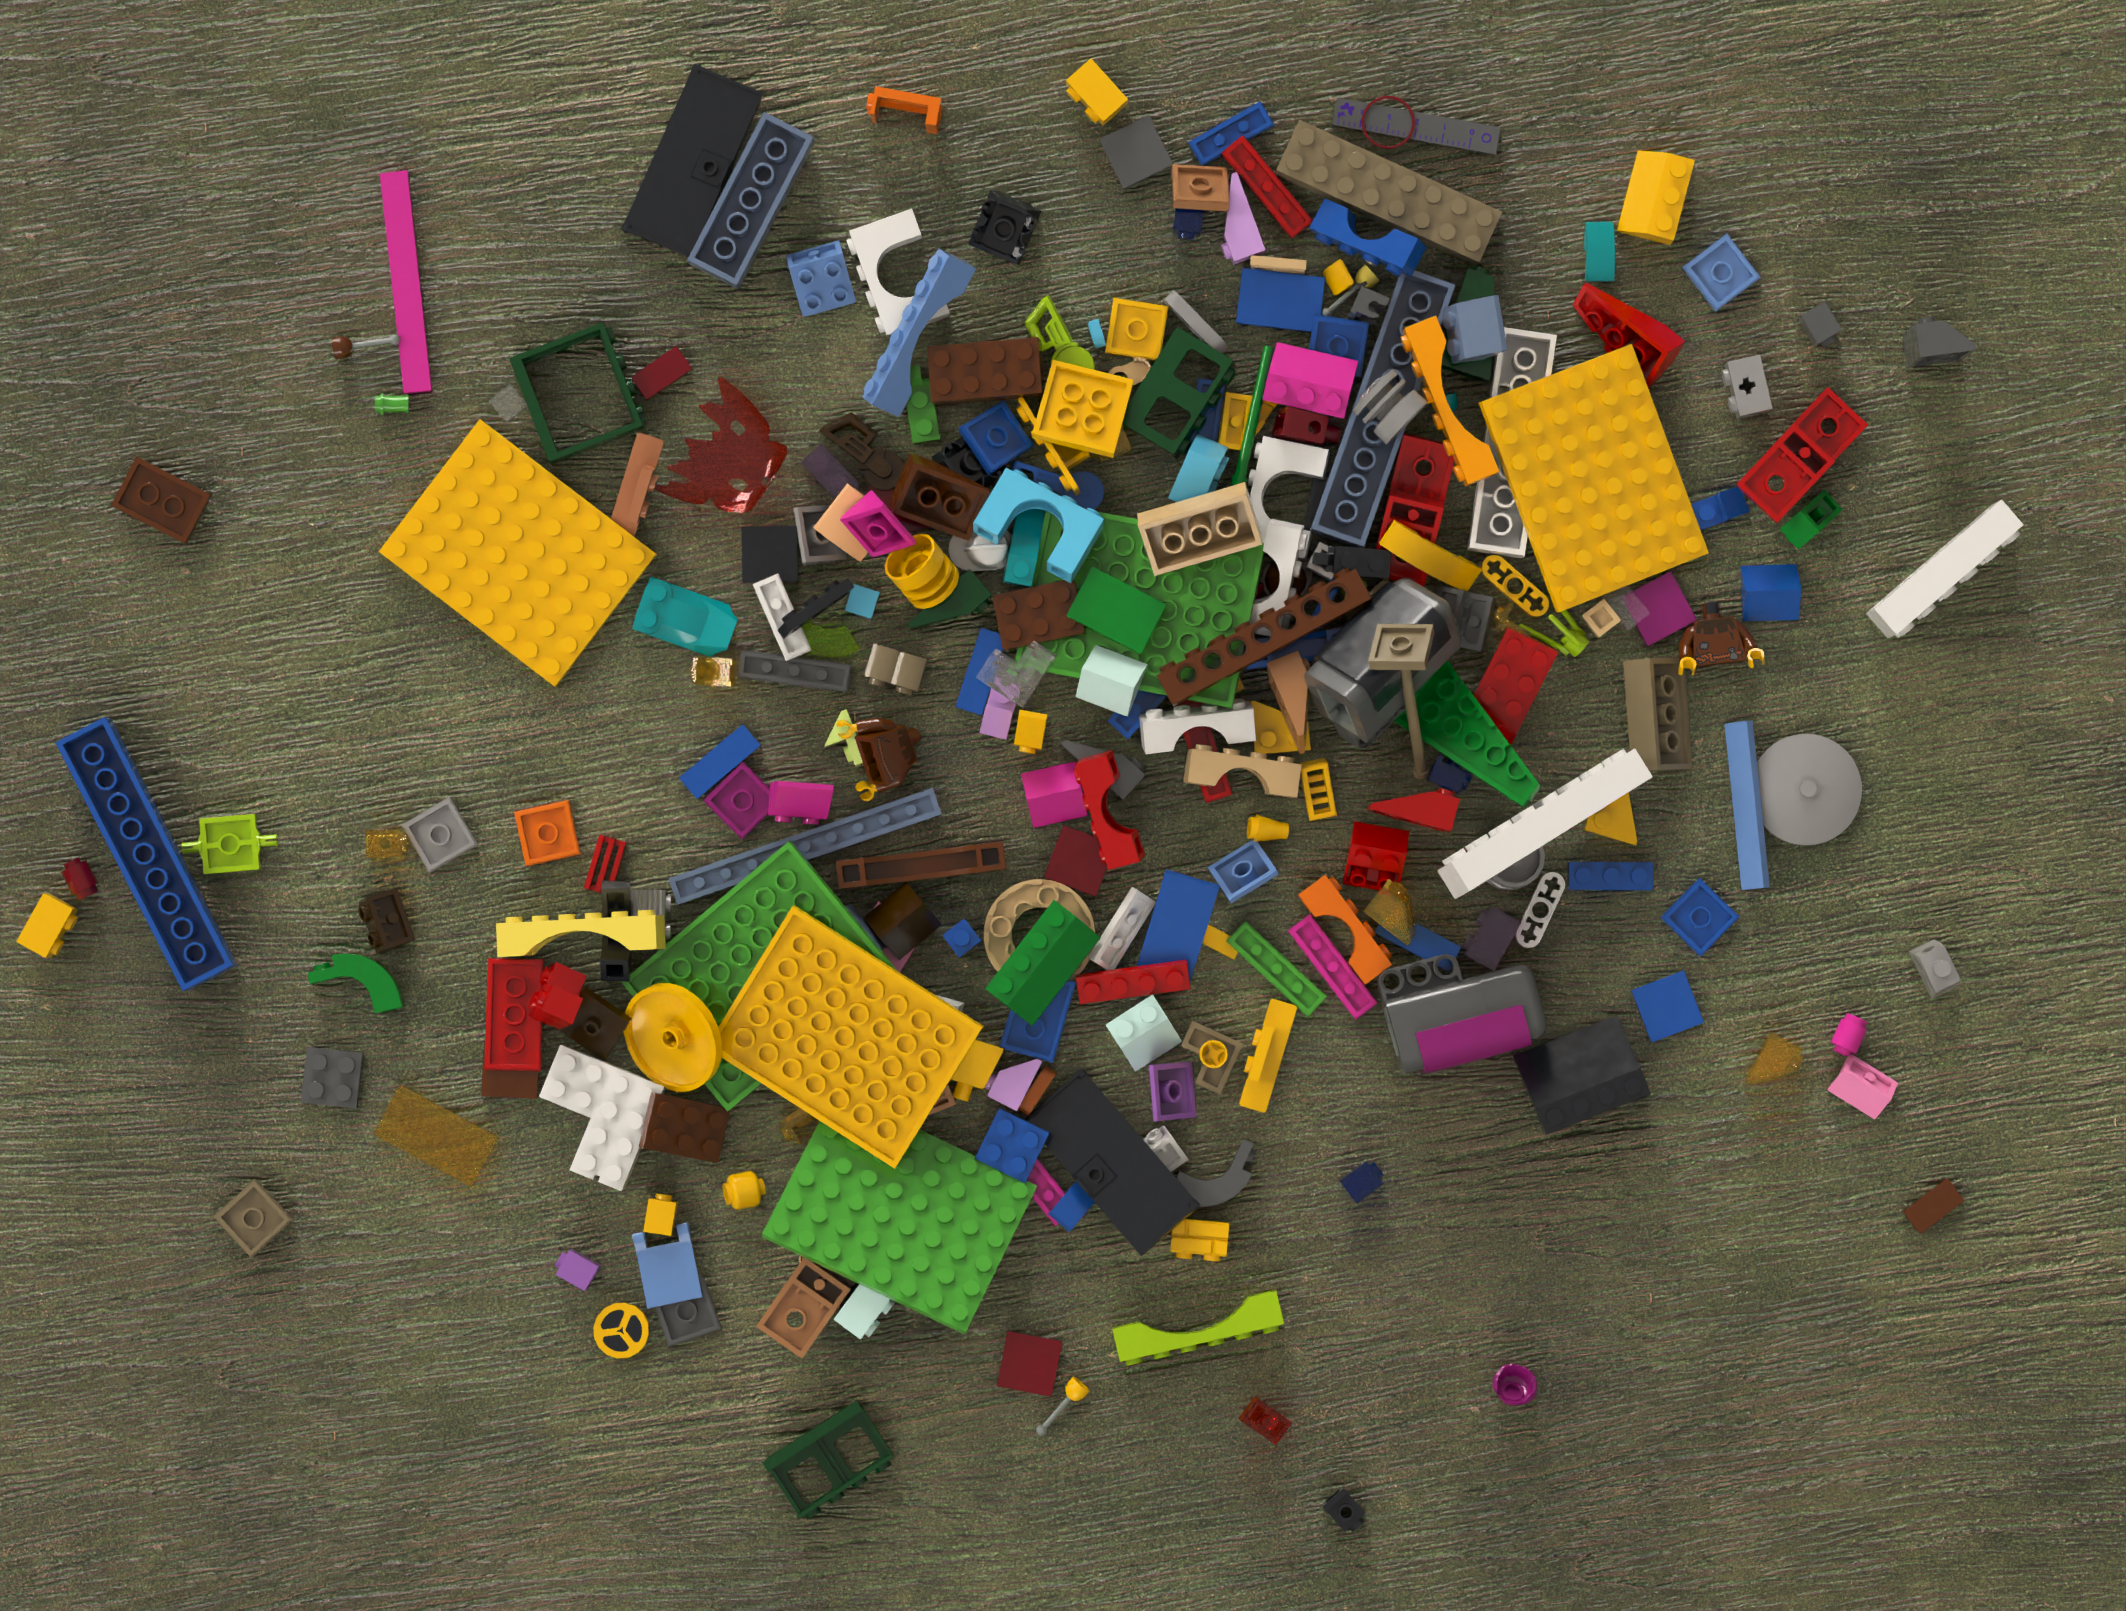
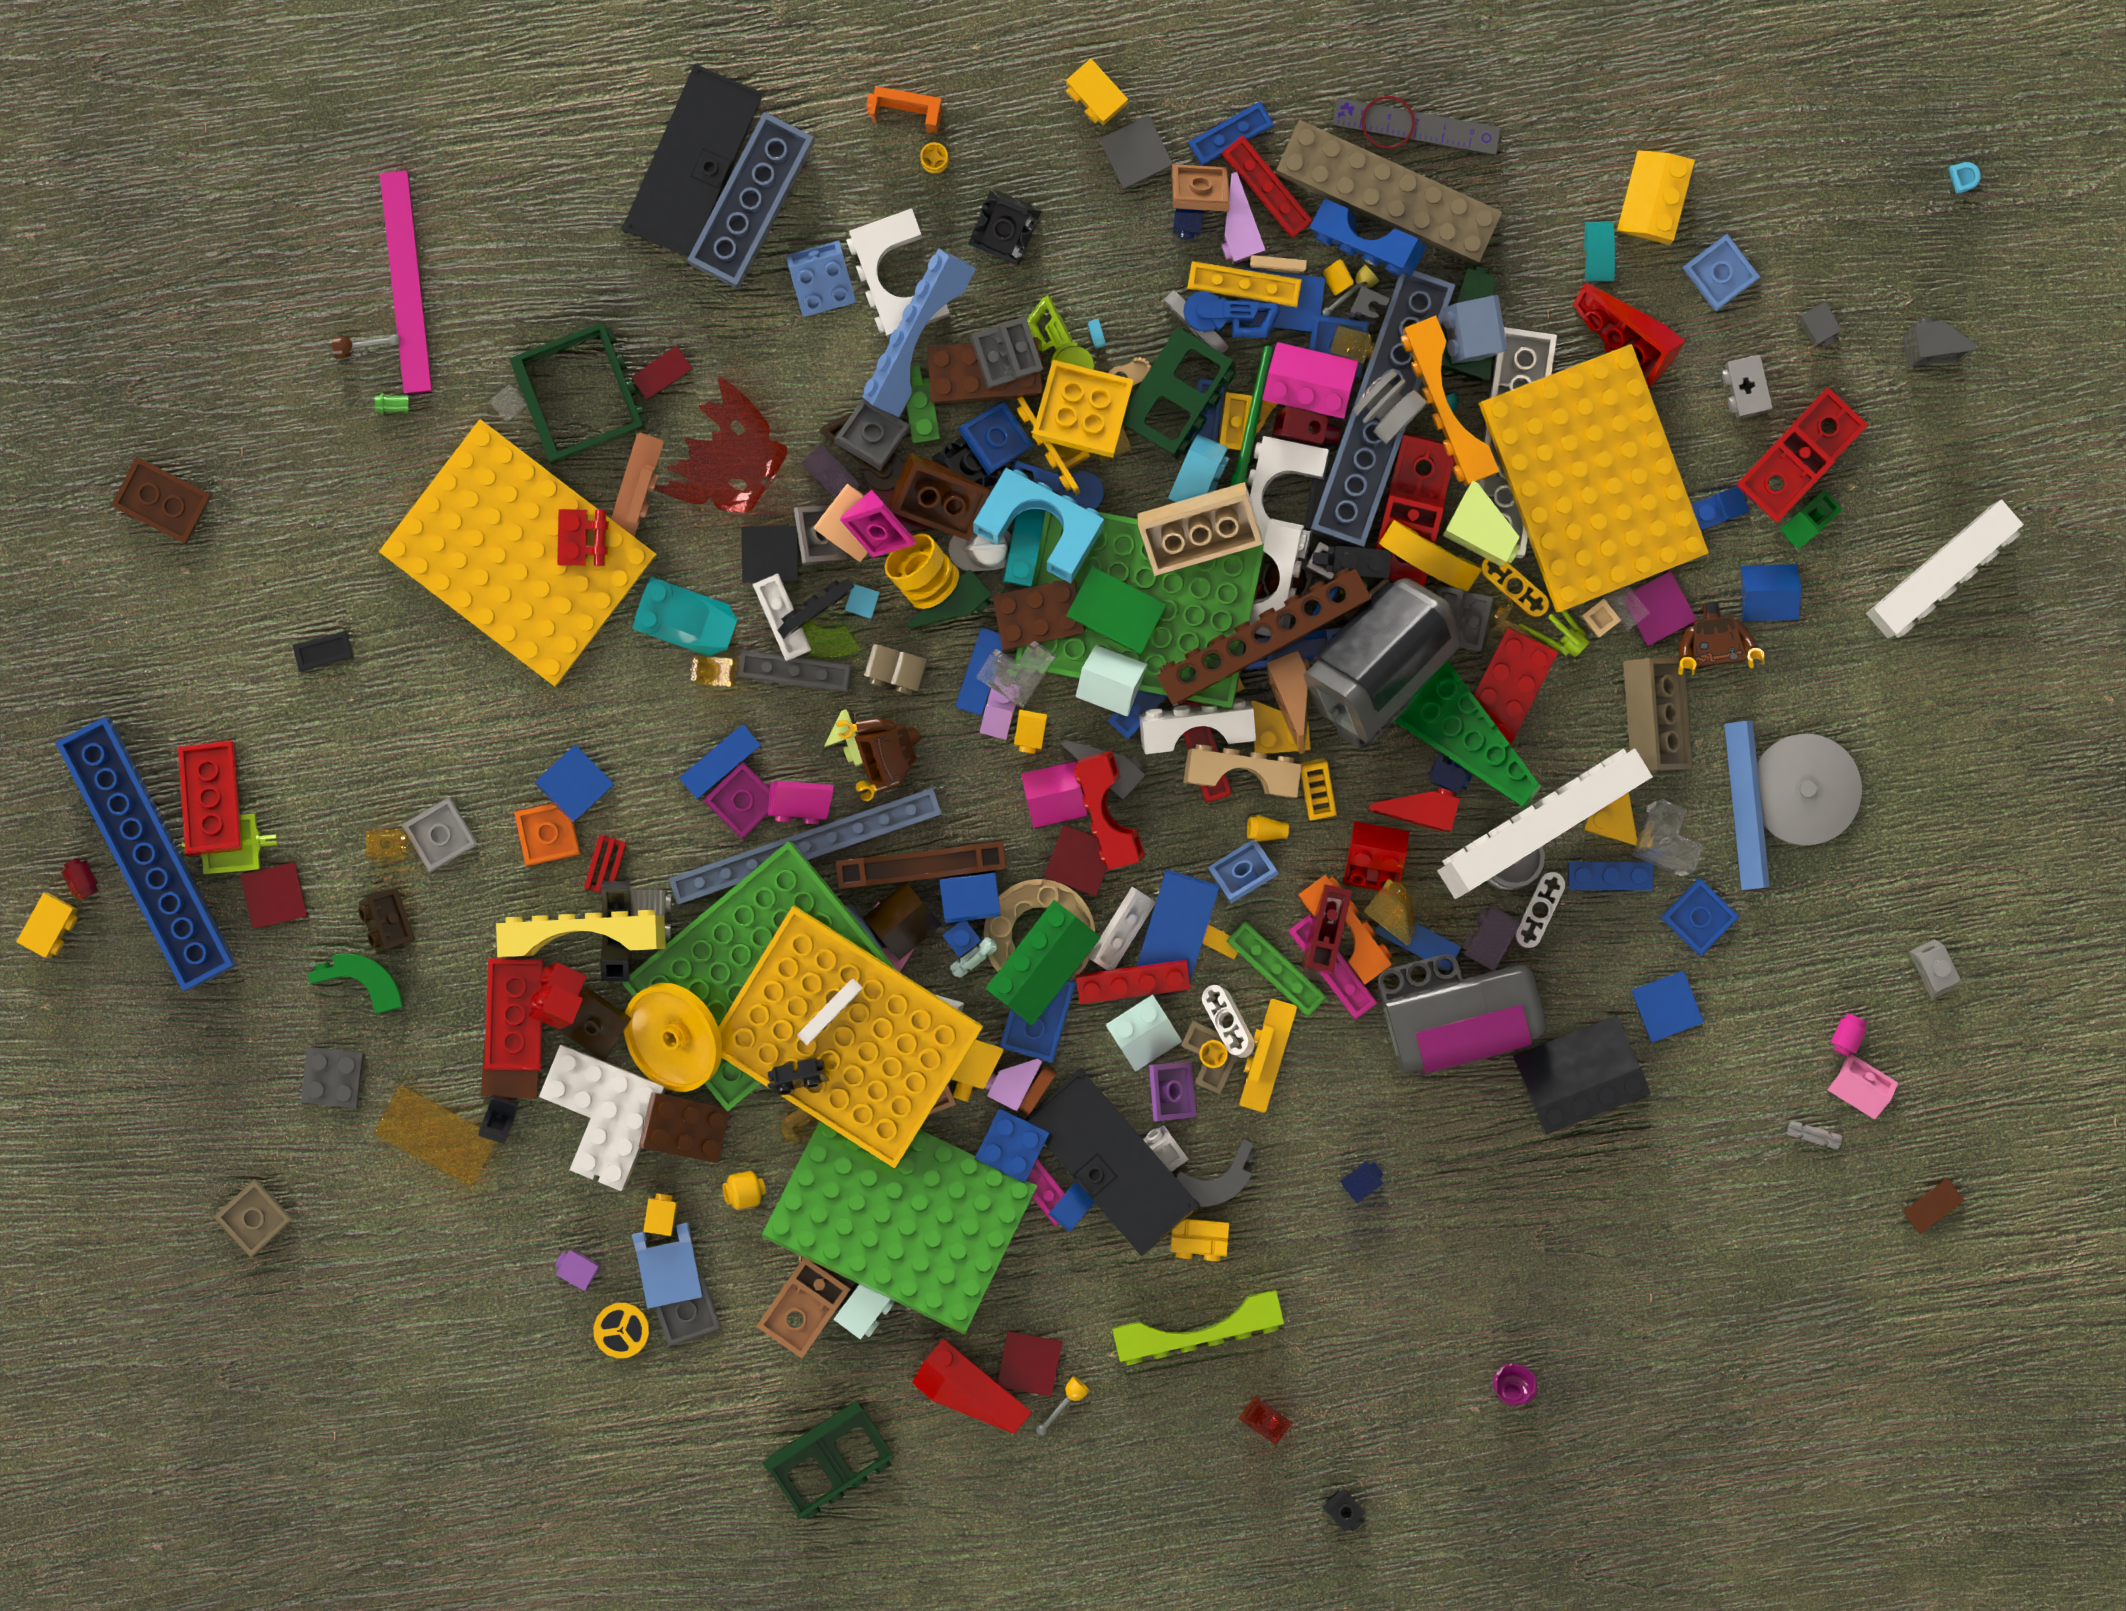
(210, 798): none -> red tile
(274, 895): none -> dark red tile
(323, 651): none -> black tile
(498, 1119): none -> black bracket
(573, 537): none -> red plate
(574, 783): none -> blue tile
(786, 1080): none -> black hinge
(830, 1011): none -> white beam
(872, 434): none -> dark grey tile
(933, 153): none -> yellow wheel
(962, 1385): none -> red wedge
(970, 897): none -> blue slope
(973, 957): none -> light aqua axle
(1006, 352): none -> dark grey slope
(1136, 329): yellow tile -> none
(1206, 312): none -> blue piece
(1238, 1027): none -> white beam
(1244, 284): none -> yellow tile
(1327, 930): none -> dark red slope
(1352, 344): none -> clear yellow bracket
(1405, 649): dark tan tile -> none
(1482, 527): none -> yellowish green slope
(1660, 839): none -> clear brick
(1774, 1059): clear yellow slope -> none
(1814, 1135): none -> light grey axle
(1964, 176): none -> medium azure tile

